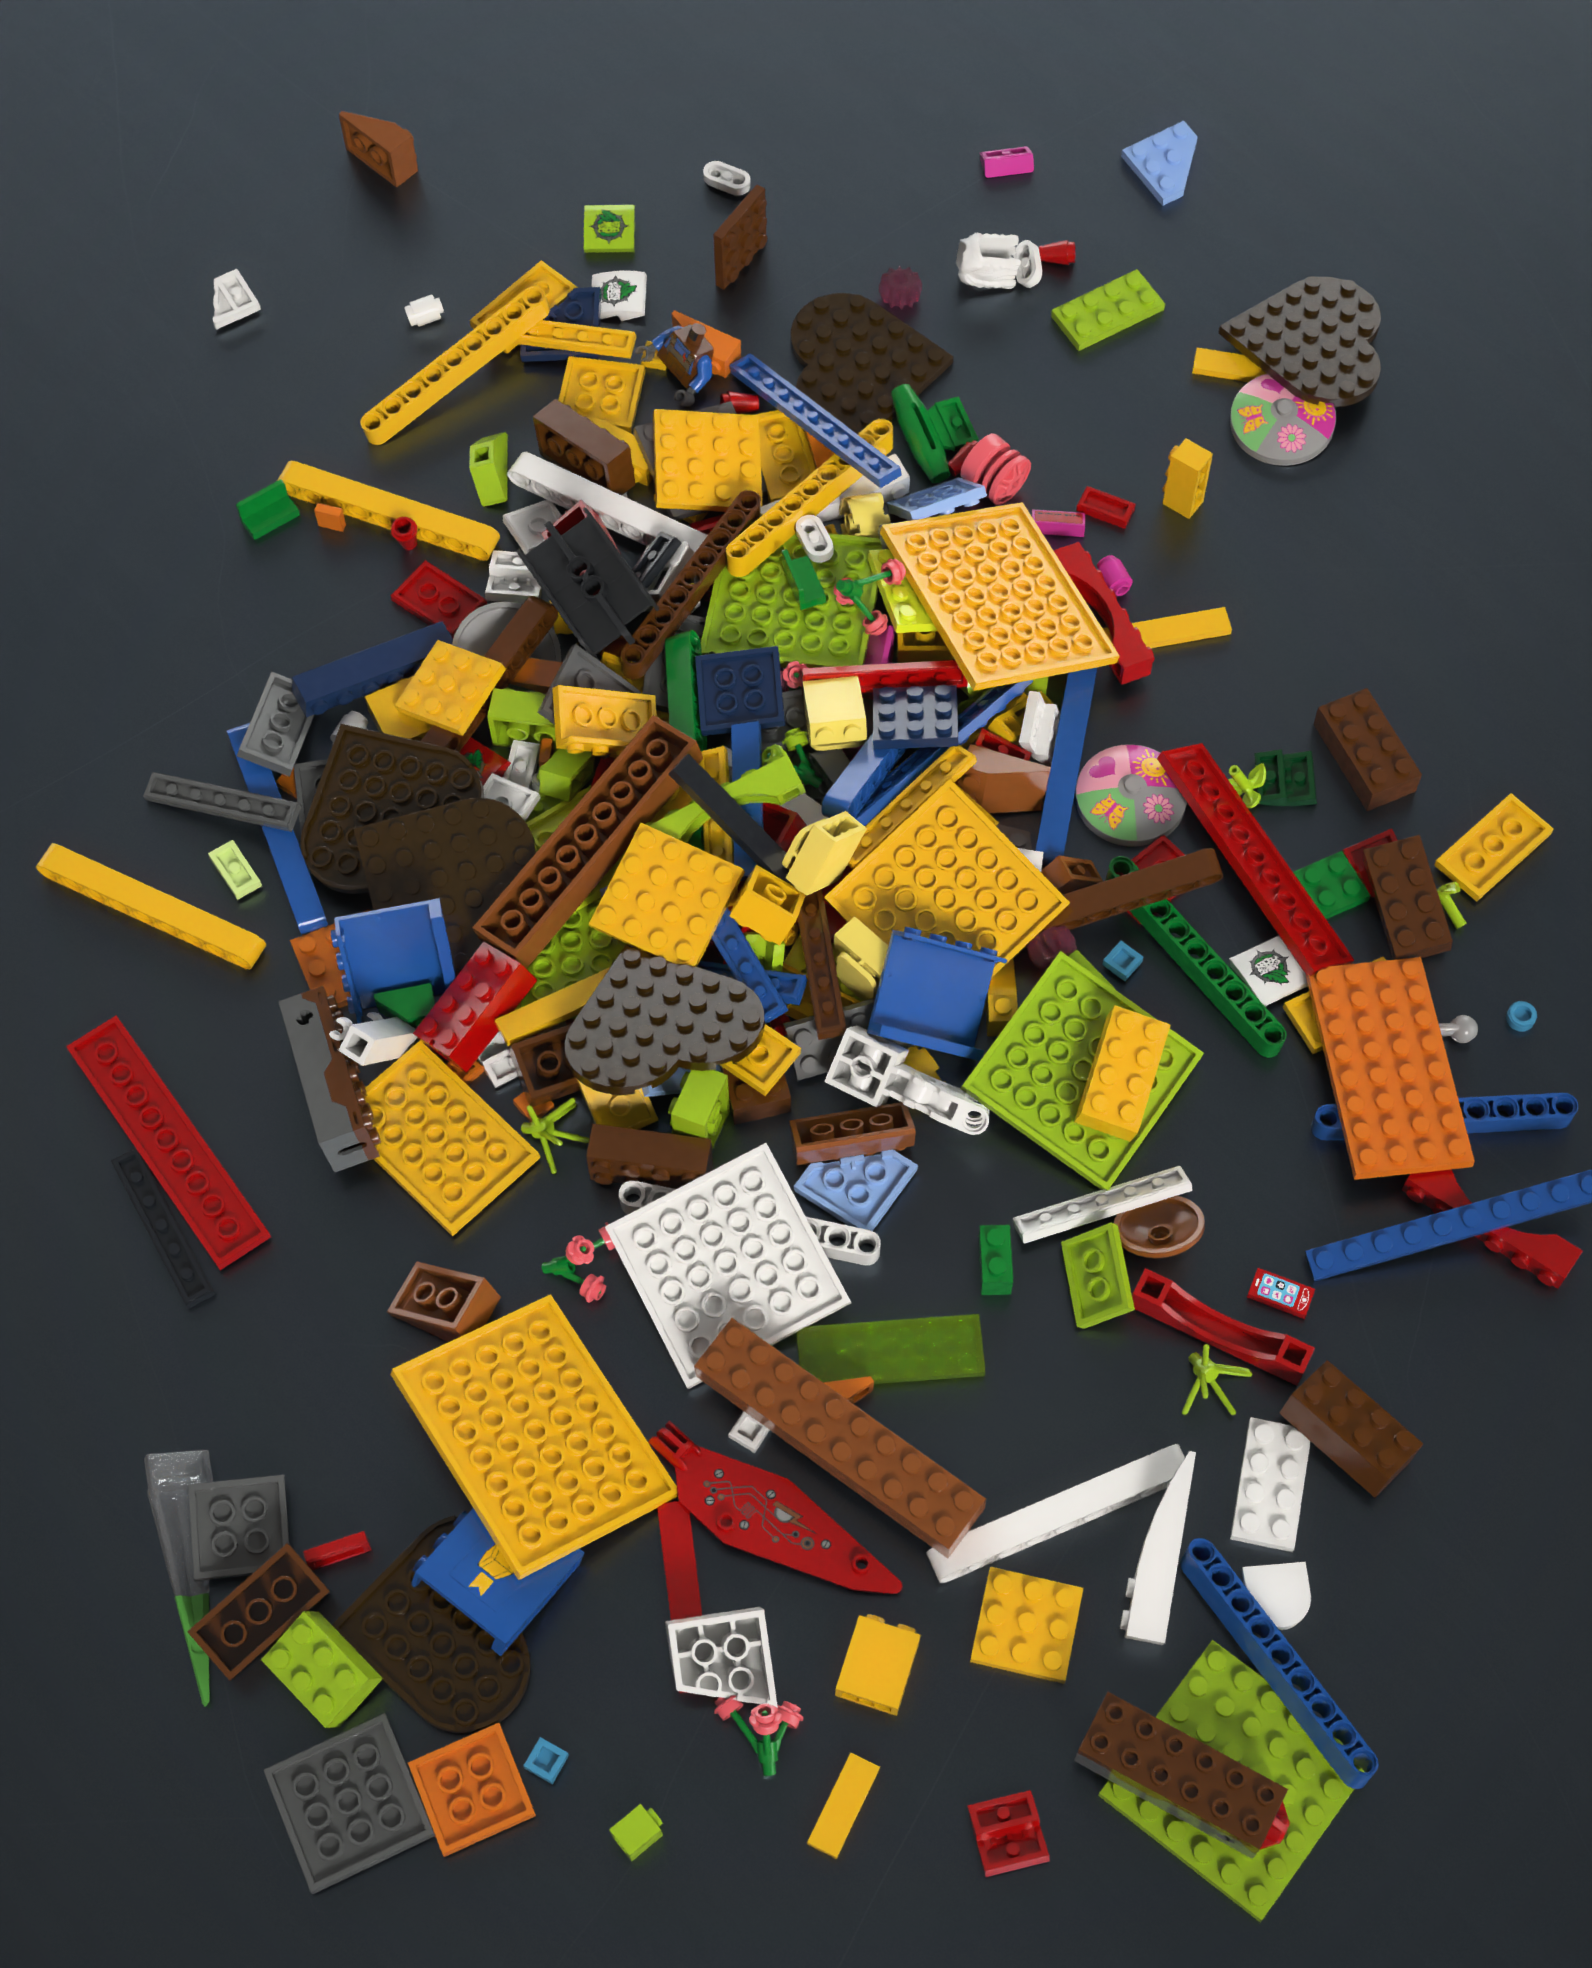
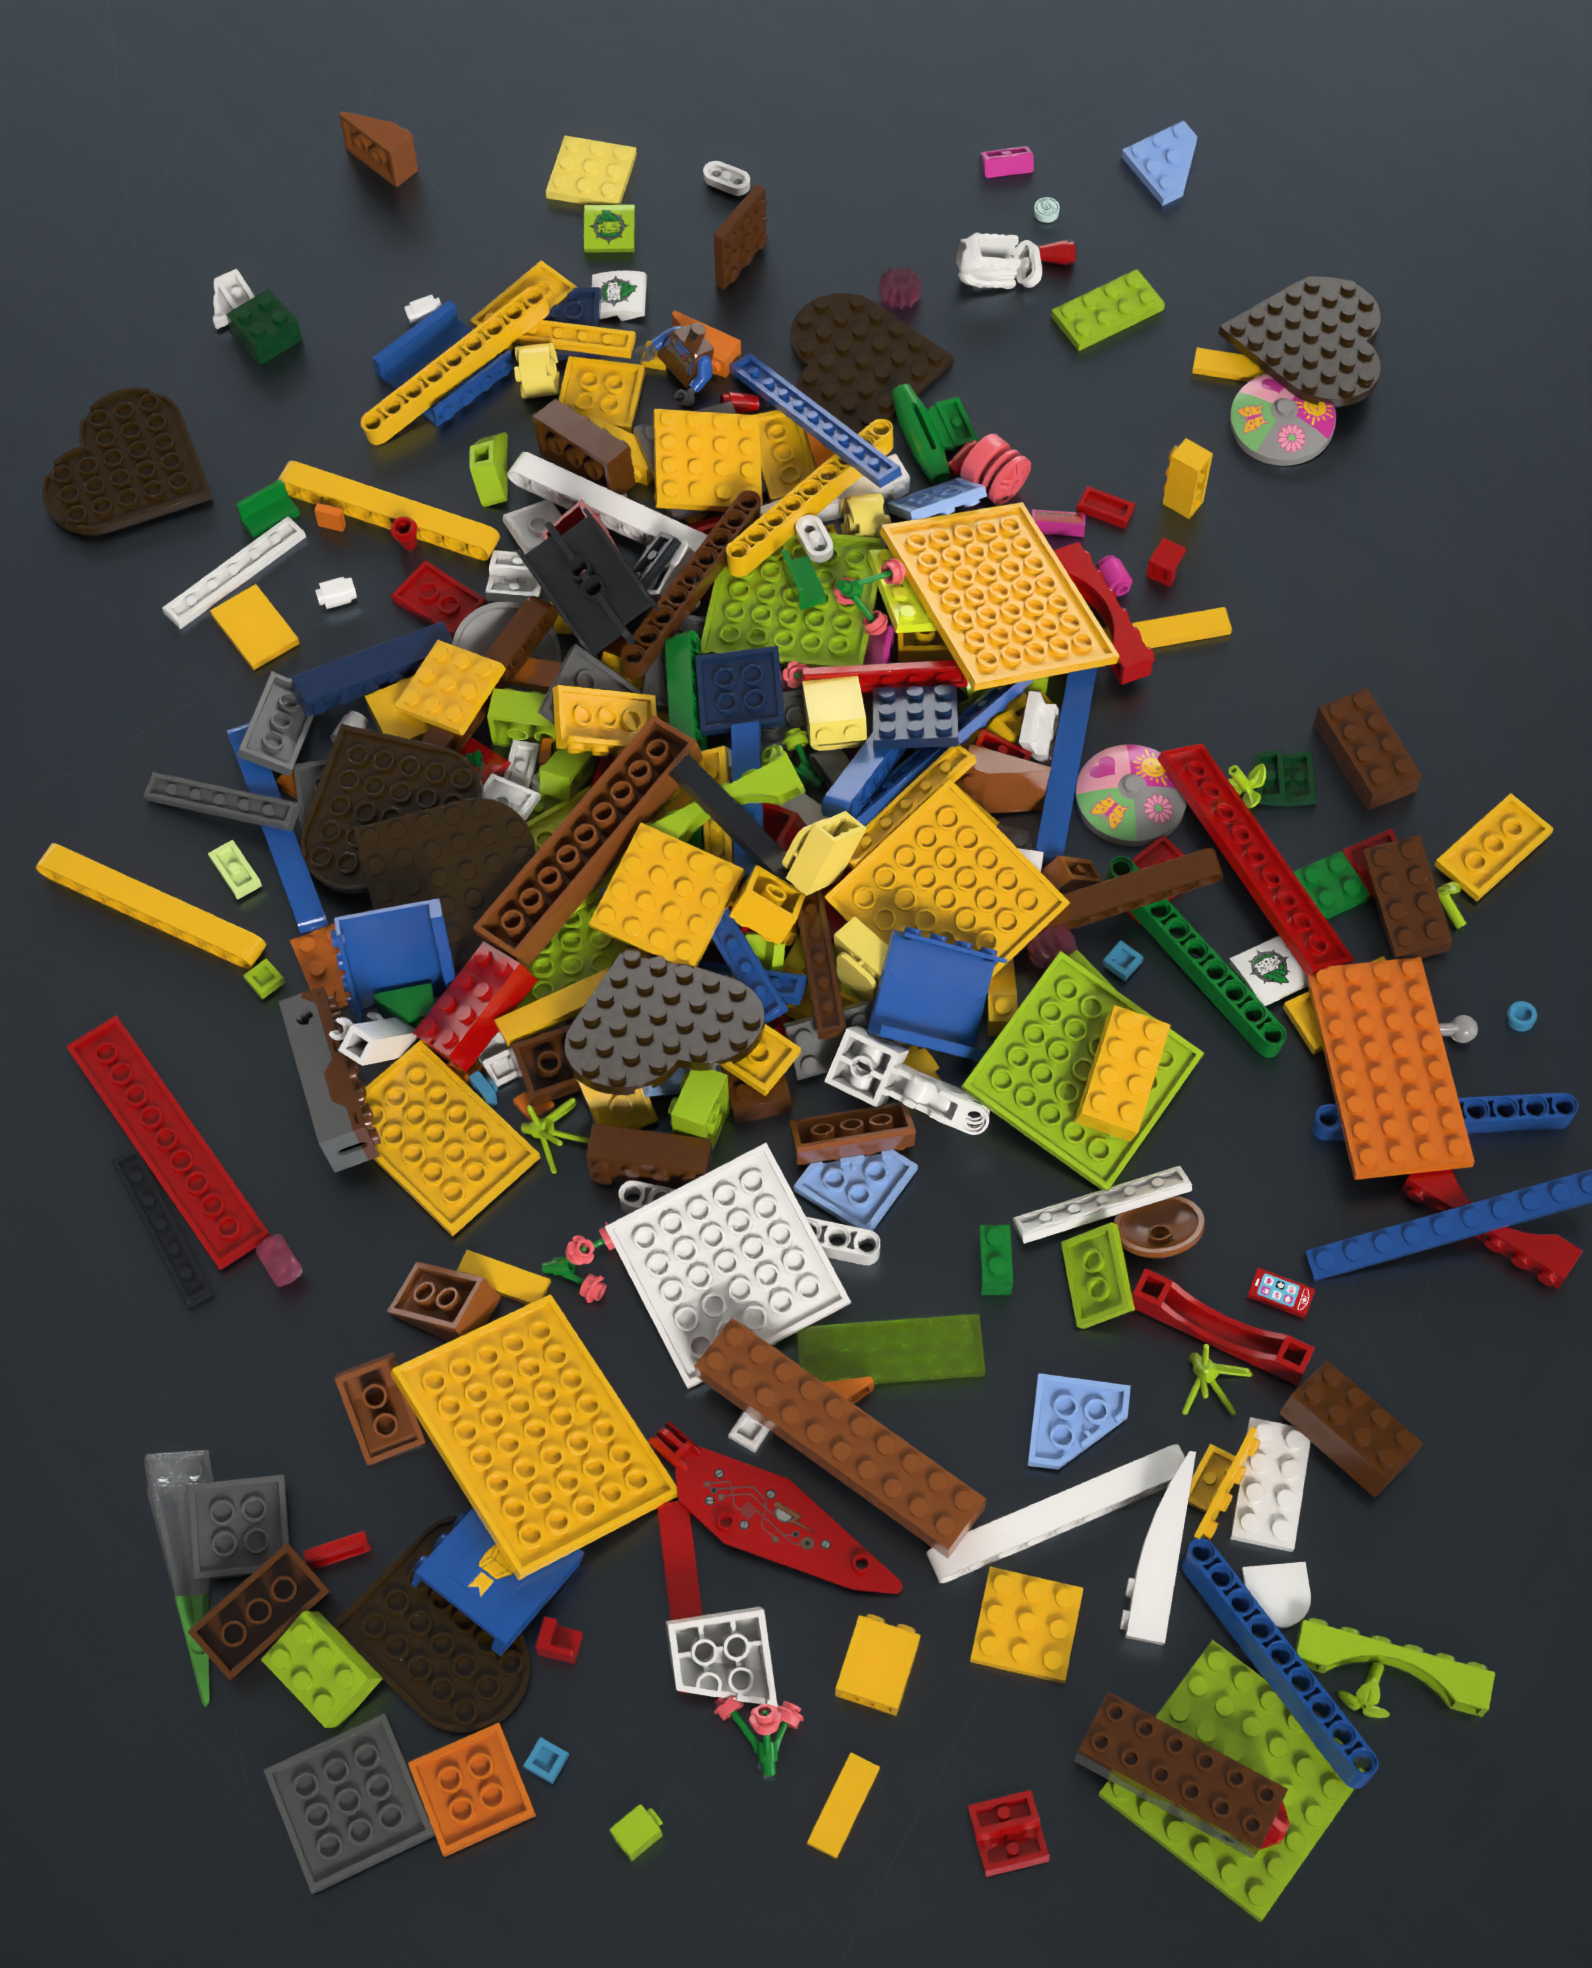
(128, 467): none -> dark brown plate
(233, 572): none -> white tile
(254, 627): none -> yellow tile
(264, 326): none -> dark green brick
(264, 978): none -> lime plate
(279, 1260): none -> clear pink gear
(336, 592): none -> white brick
(378, 1409): none -> dark orange slope
(422, 346): none -> blue panel
(484, 1088): none -> dark azure plate
(505, 1278): none -> yellow tile
(537, 370): none -> light yellow brick
(558, 1641): none -> red panel
(591, 172): none -> light yellow plate
(1046, 210): none -> light aqua tile
(1072, 1417): none -> light blue plate
(1164, 562): none -> red panel
(1215, 1480): none -> yellow bracket
(1367, 1694): none -> lime plant
(1459, 1684): none -> lime arch

